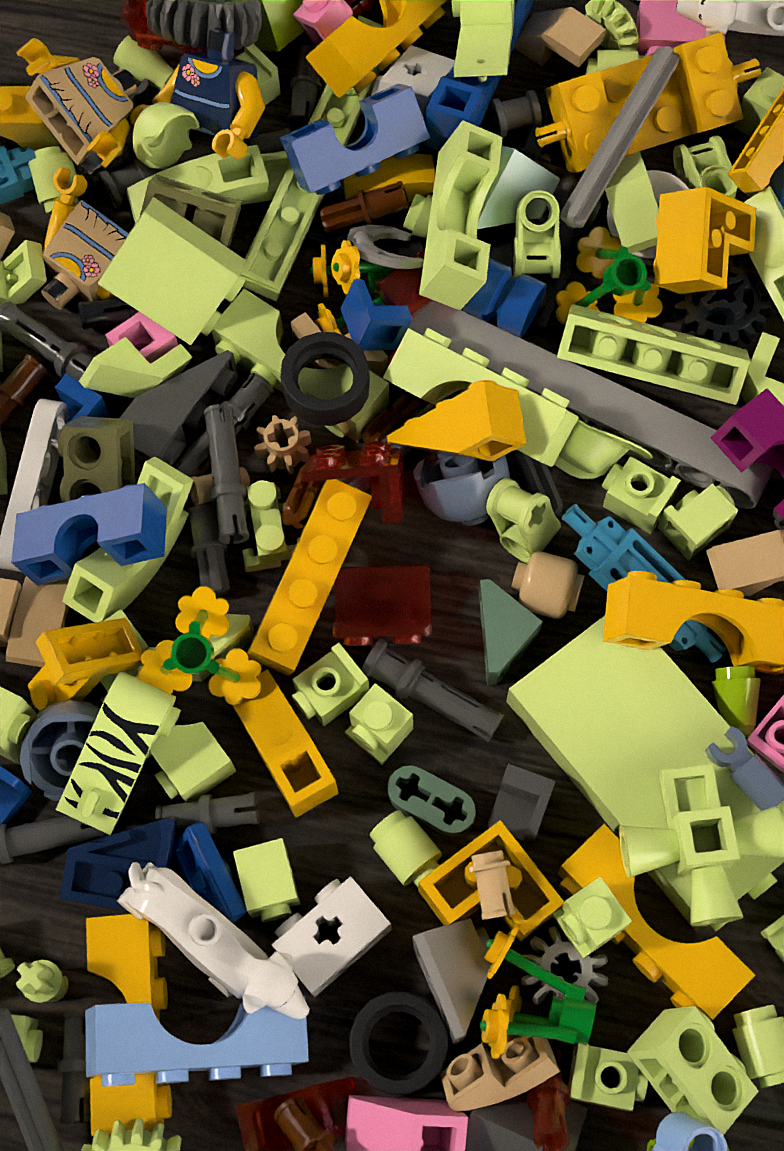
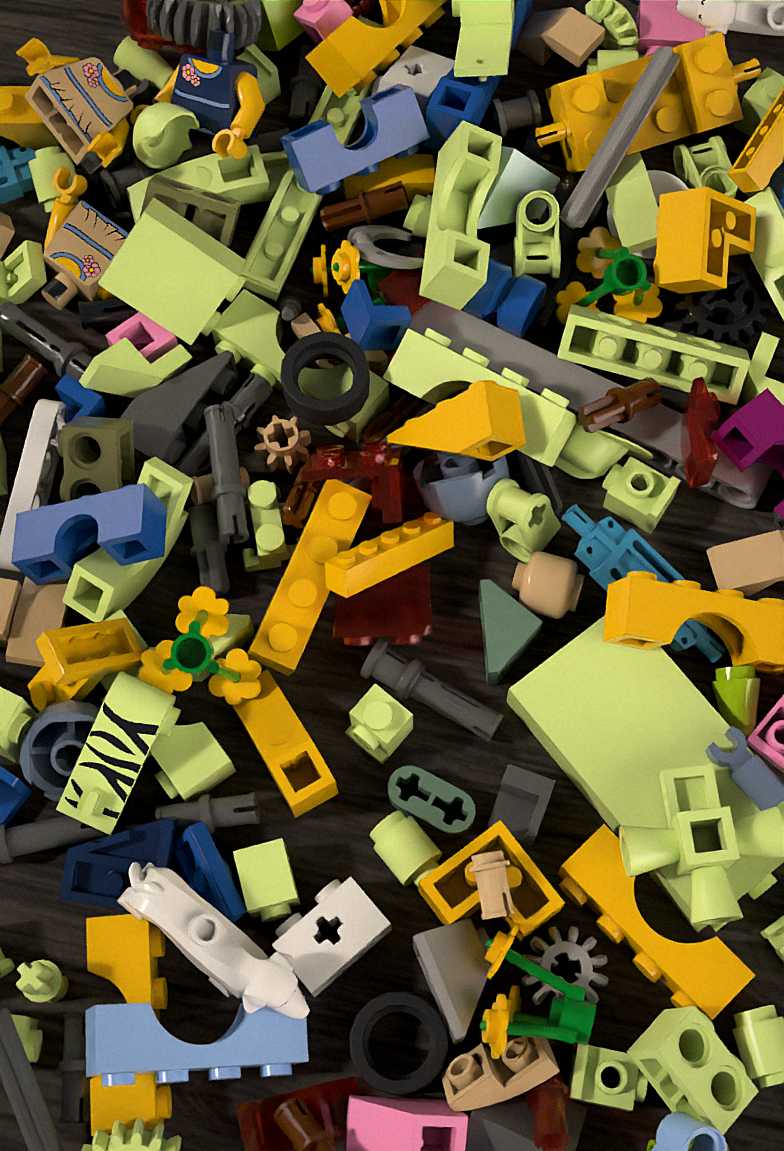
(290, 308): none -> dark grey piece
(328, 704): yellowish green brick -> none
(388, 554): none -> yellow piece
(592, 917): yellowish green brick -> none
(619, 405): none -> reddish brown axle
(697, 425): none -> clear red slope
(698, 519): yellowish green brick -> none

